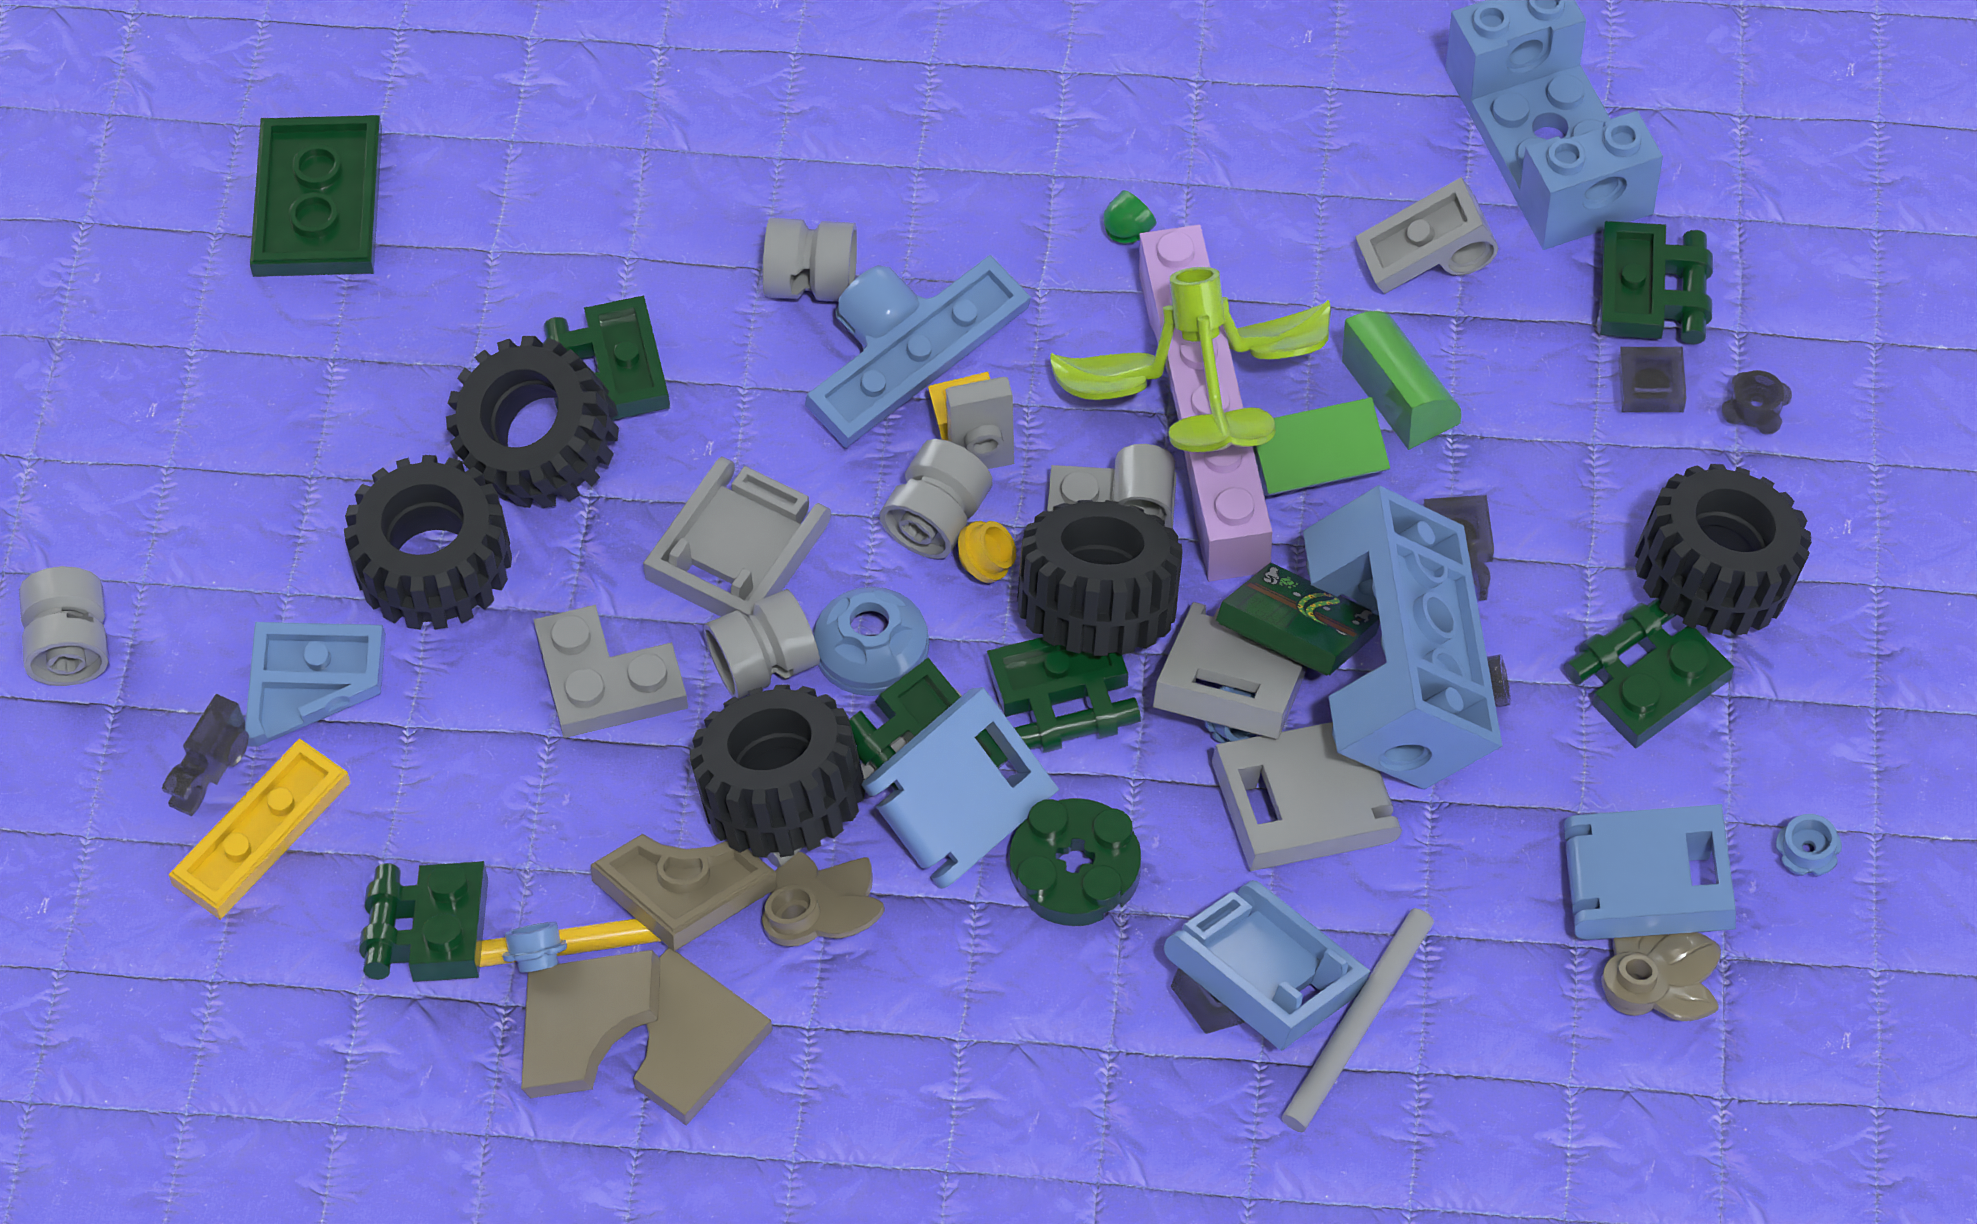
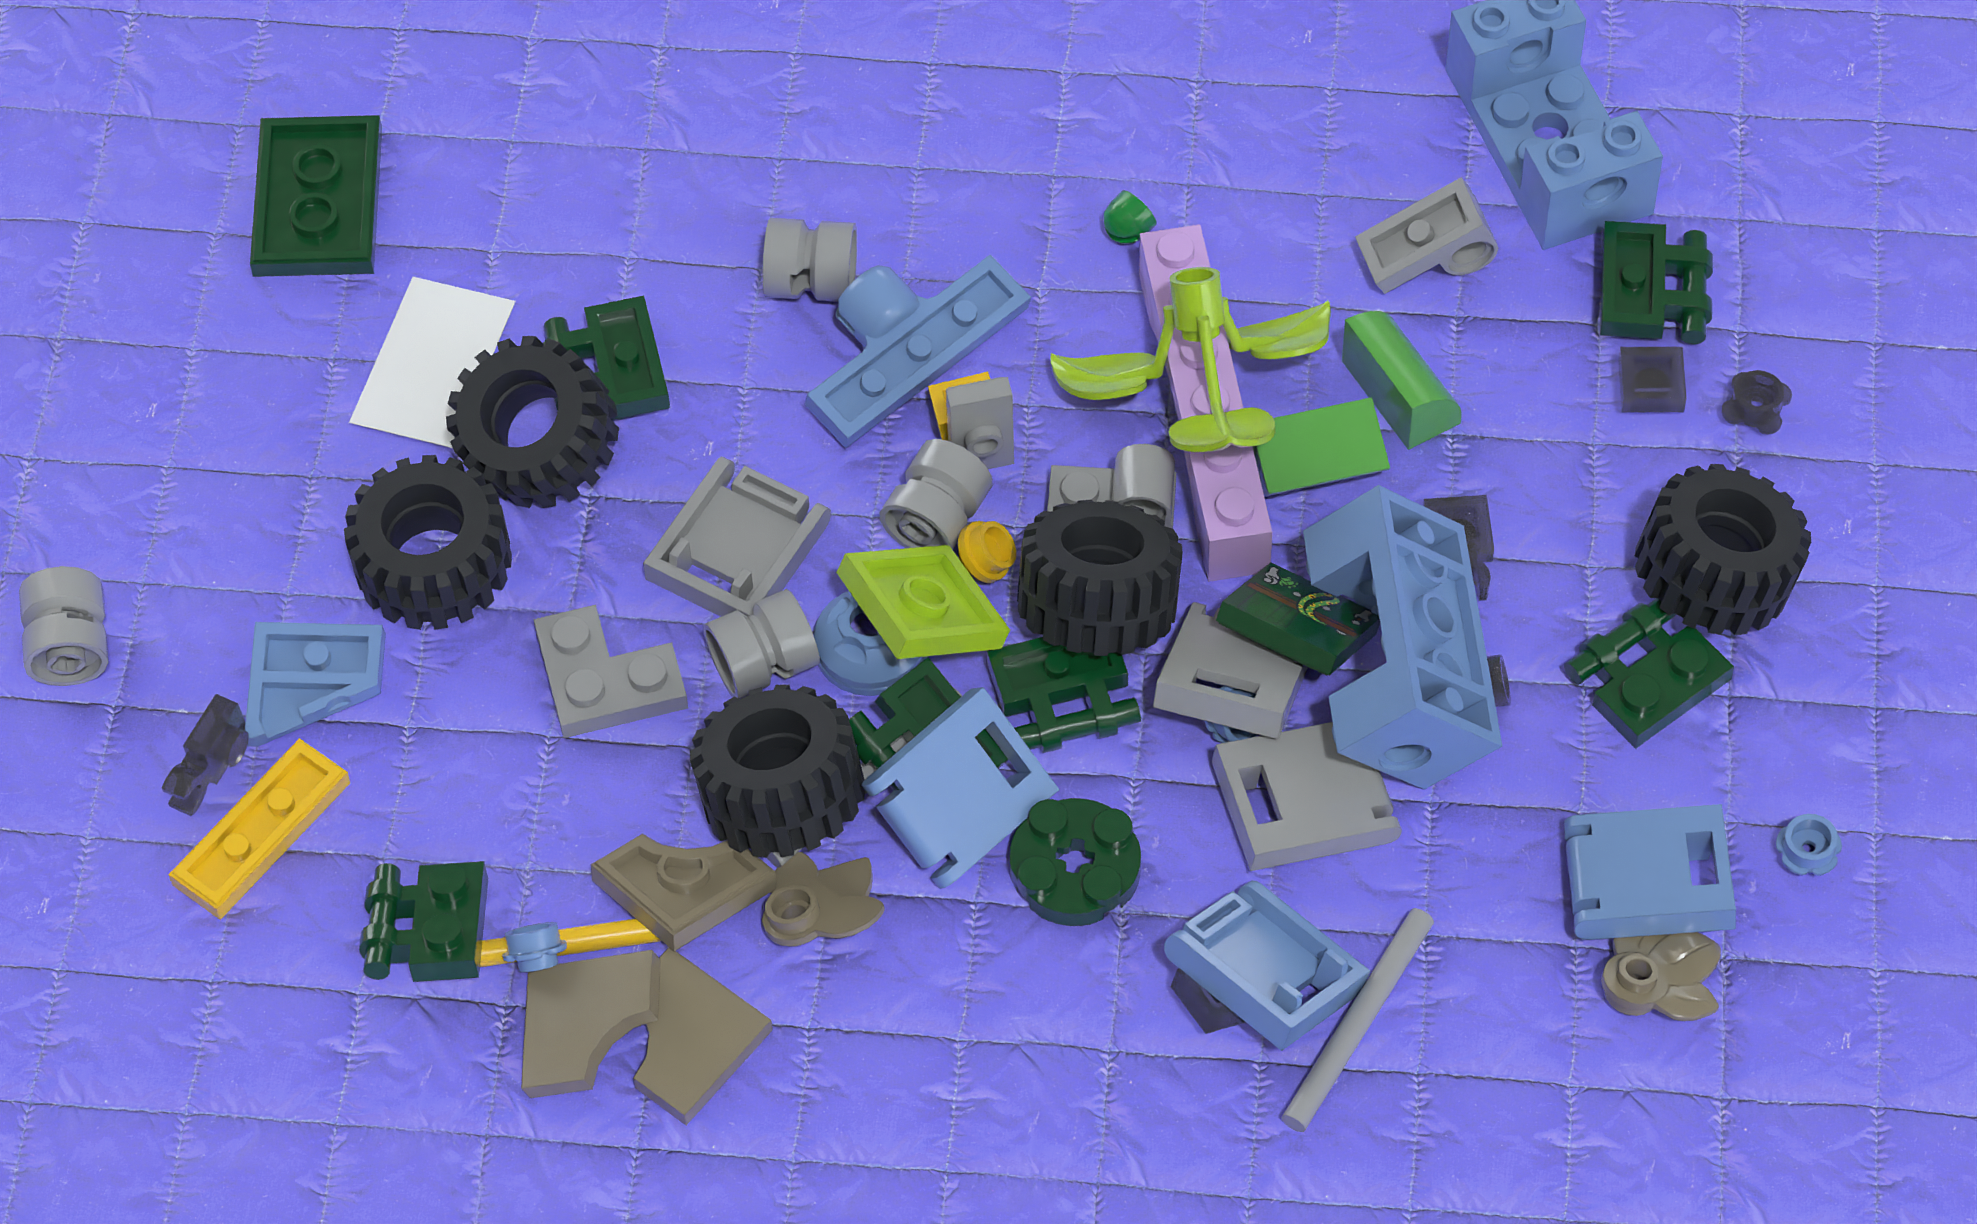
(423, 355): none -> white sticker
(923, 601): none -> lime plate

